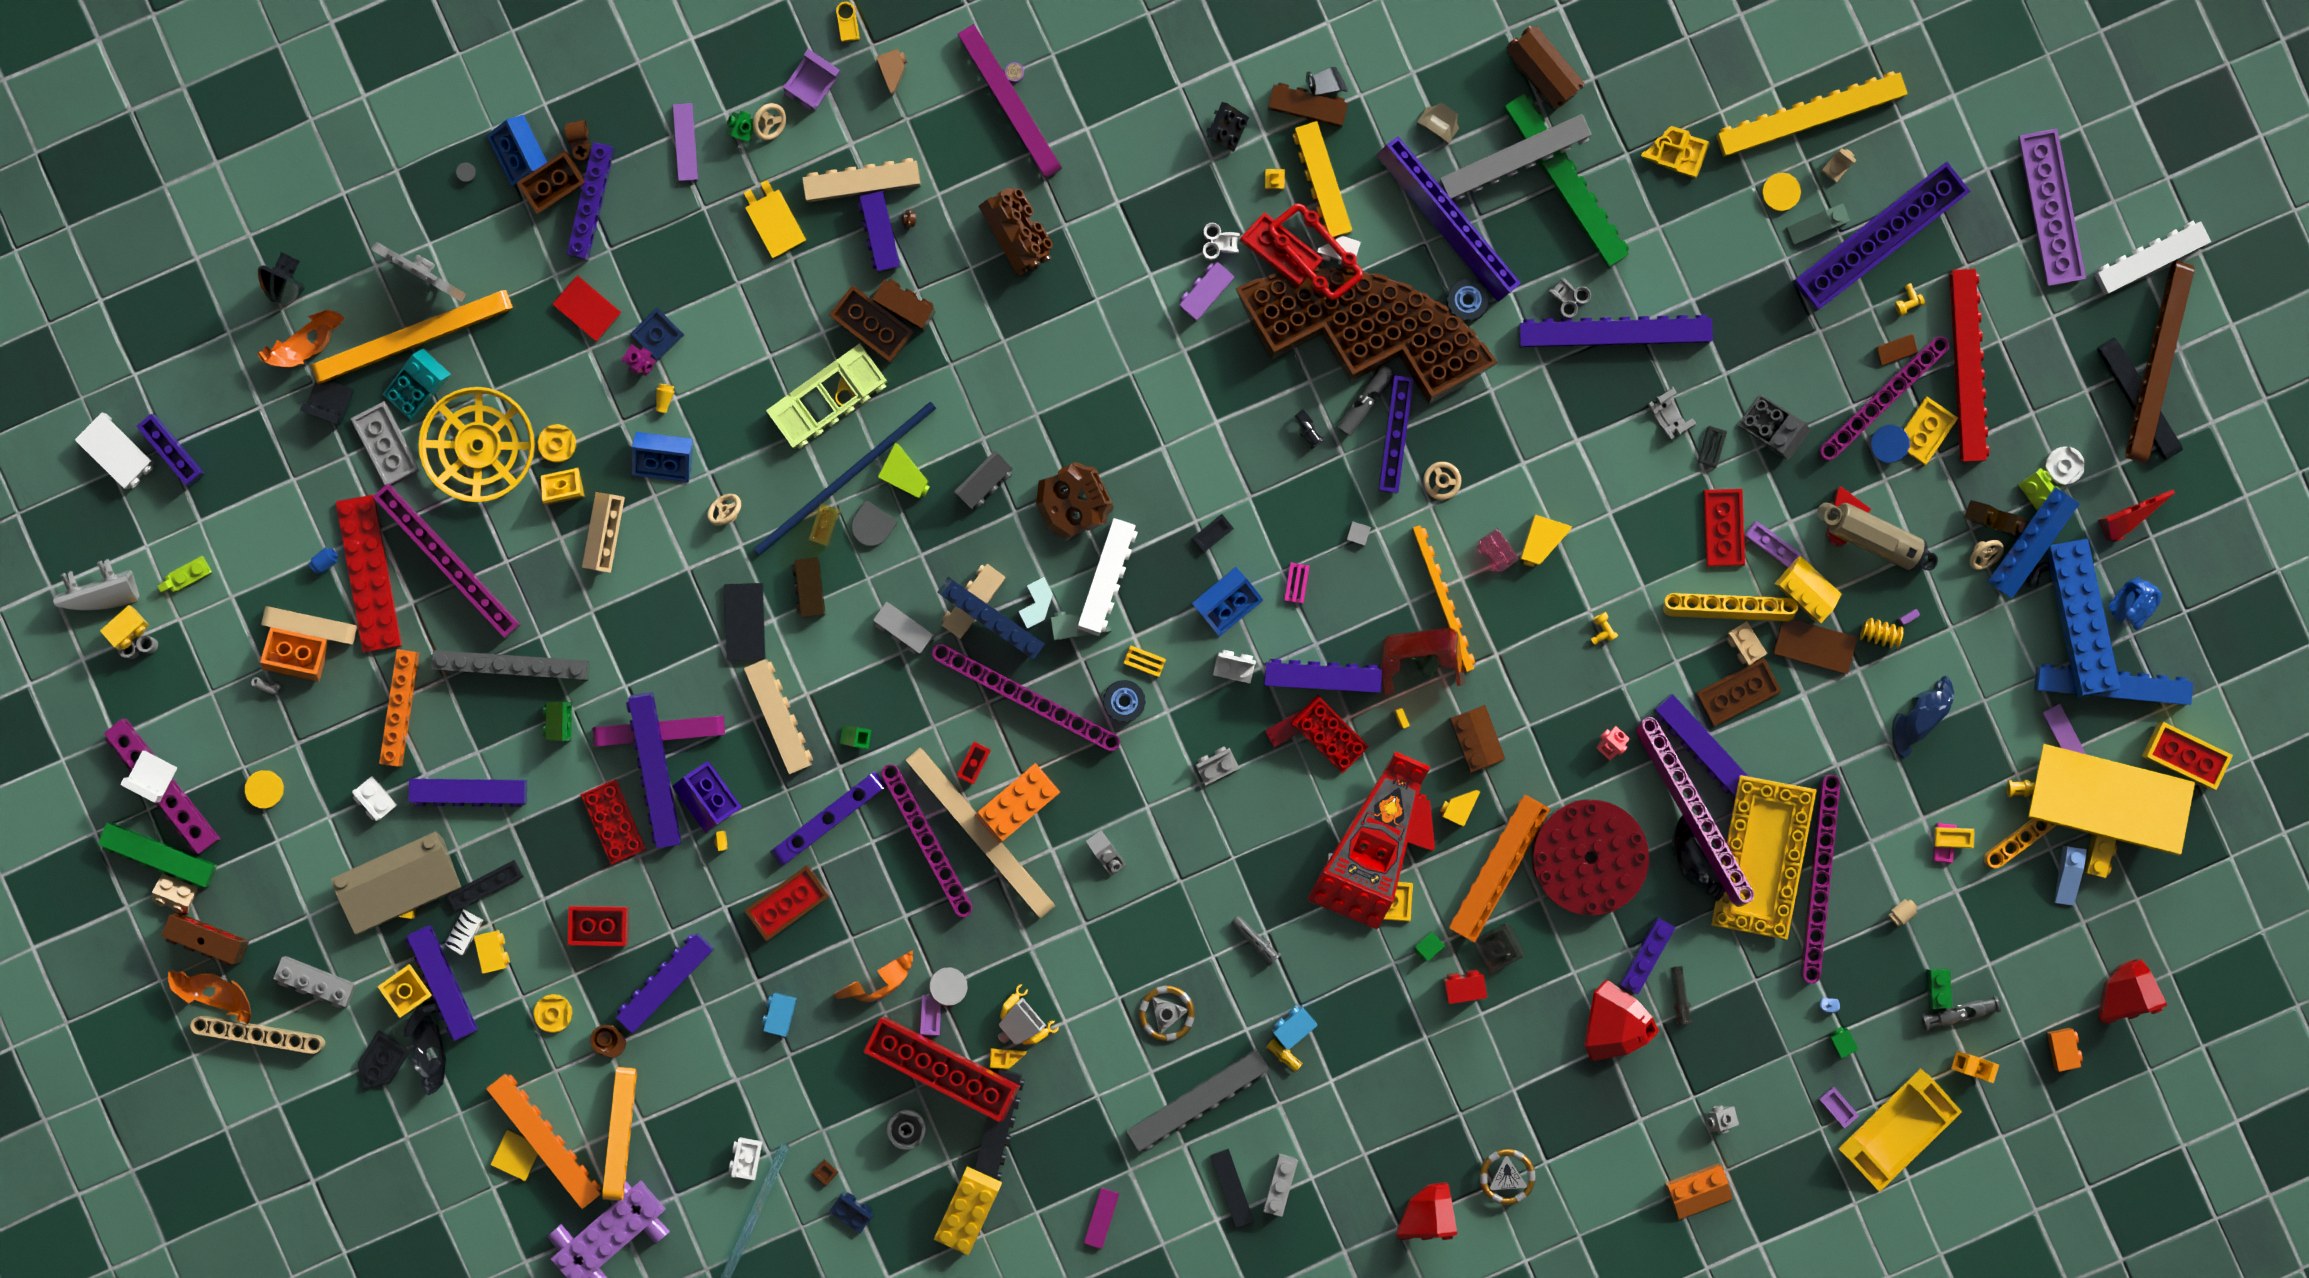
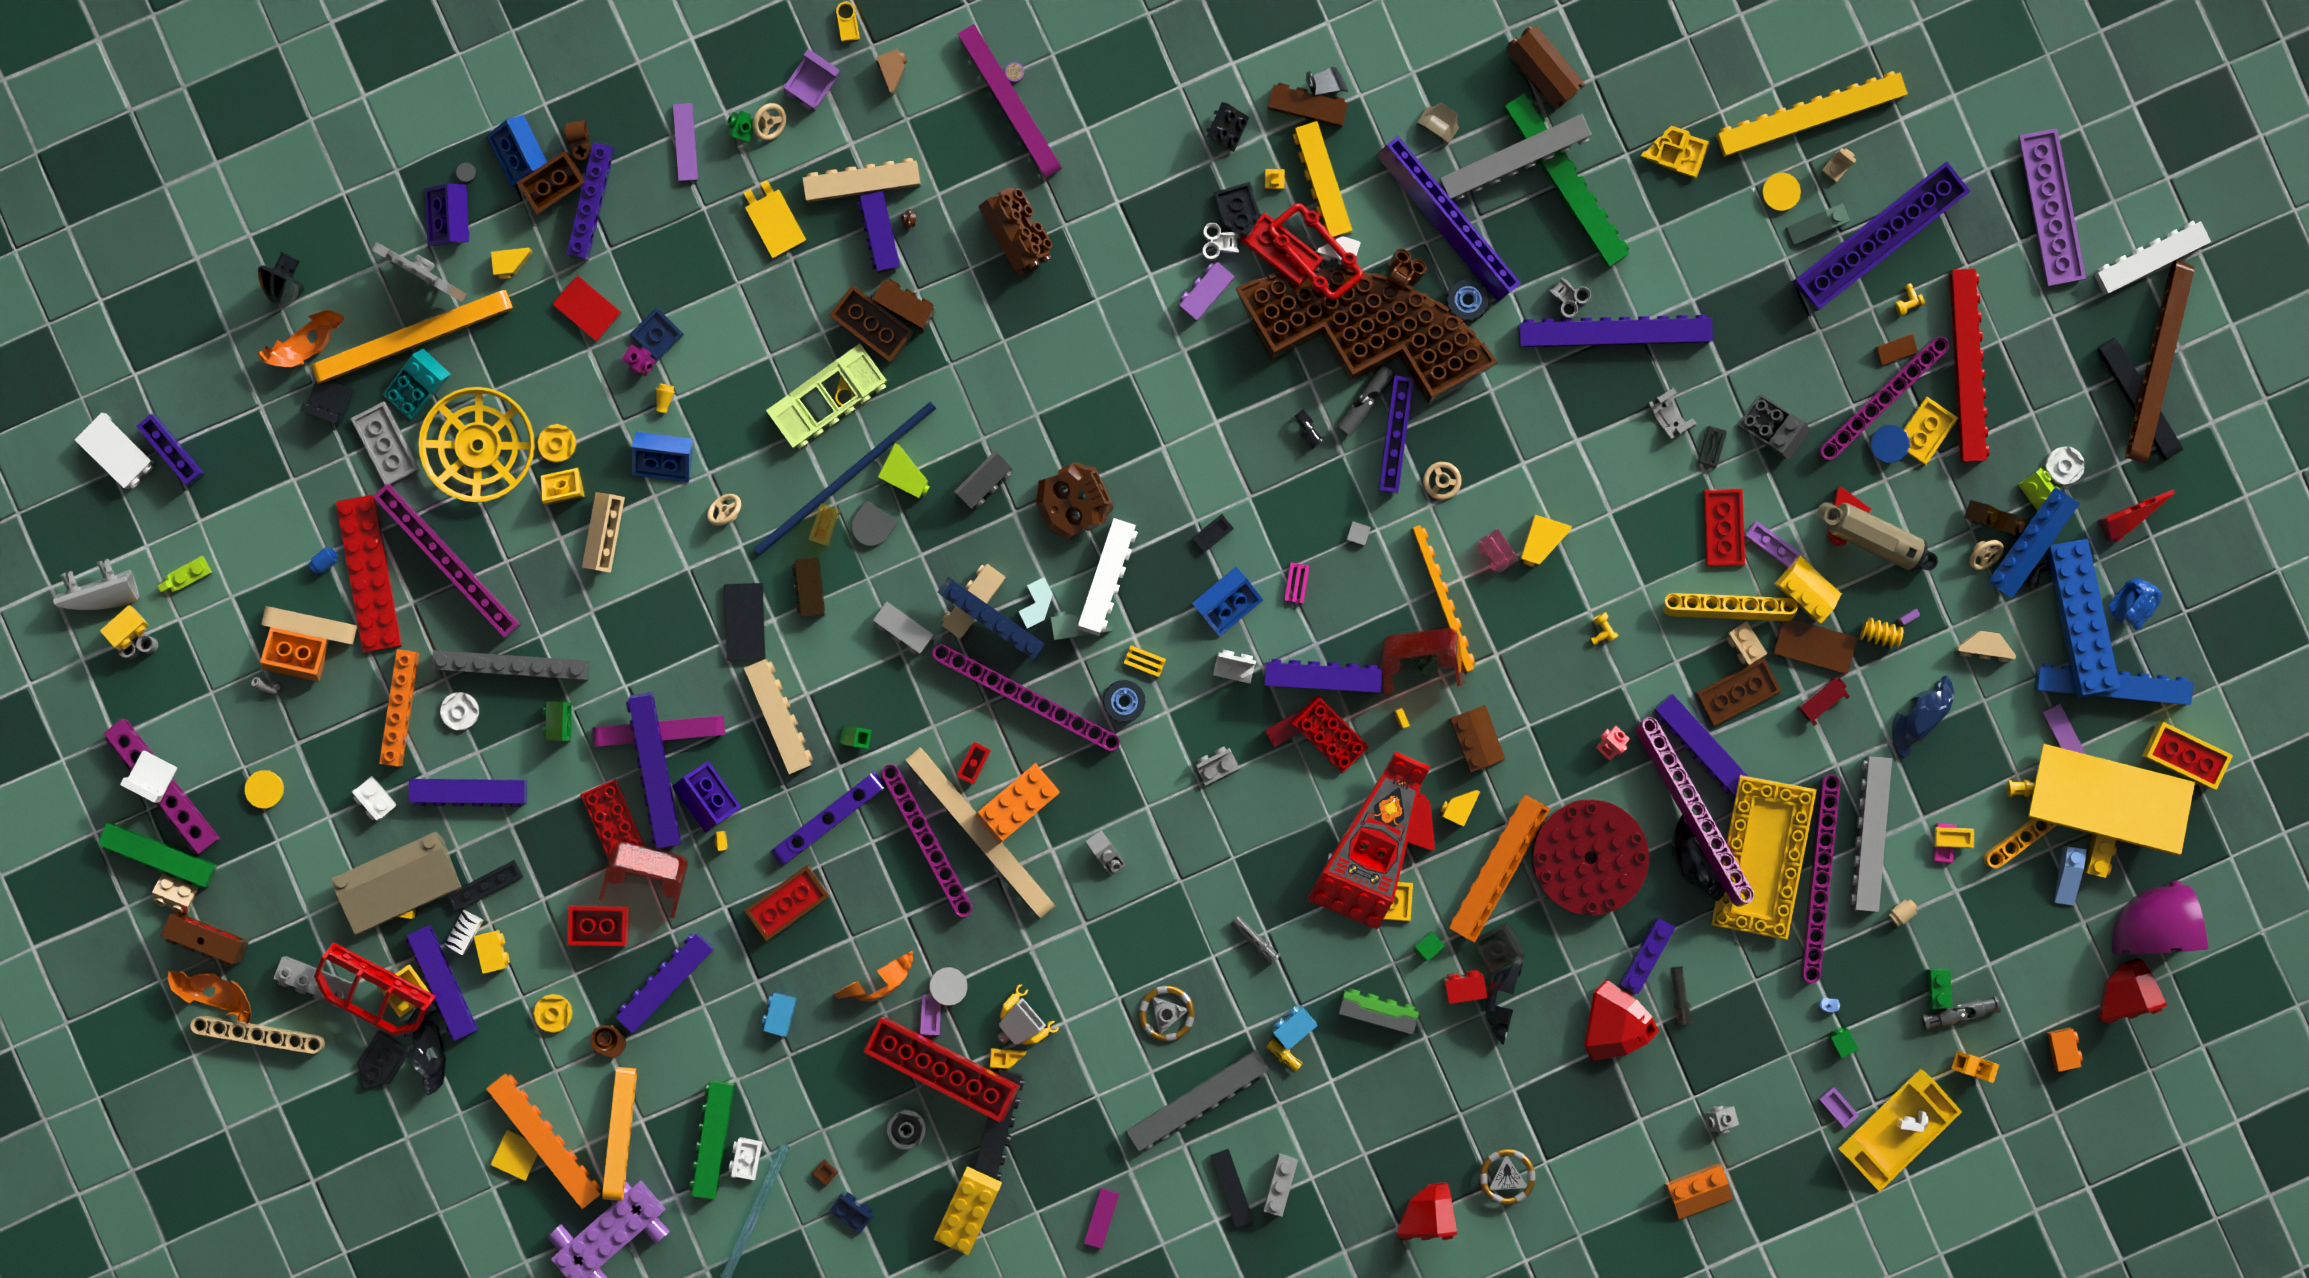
(379, 976): none -> red plate
(446, 214): none -> dark purple slope
(459, 711): none -> white tile
(509, 261): none -> yellow slope
(649, 863): none -> clear red windscreen
(712, 1140): none -> green brick
(1238, 208): none -> black tile
(1378, 1012): none -> piece
(1404, 269): none -> reddish brown piece
(1503, 981): none -> black animal
(1823, 699): none -> dark red brick
(1871, 833): none -> light grey brick
(1909, 1123): none -> white bracket
(1986, 645): none -> tan slope
(2161, 922): none -> magenta brick

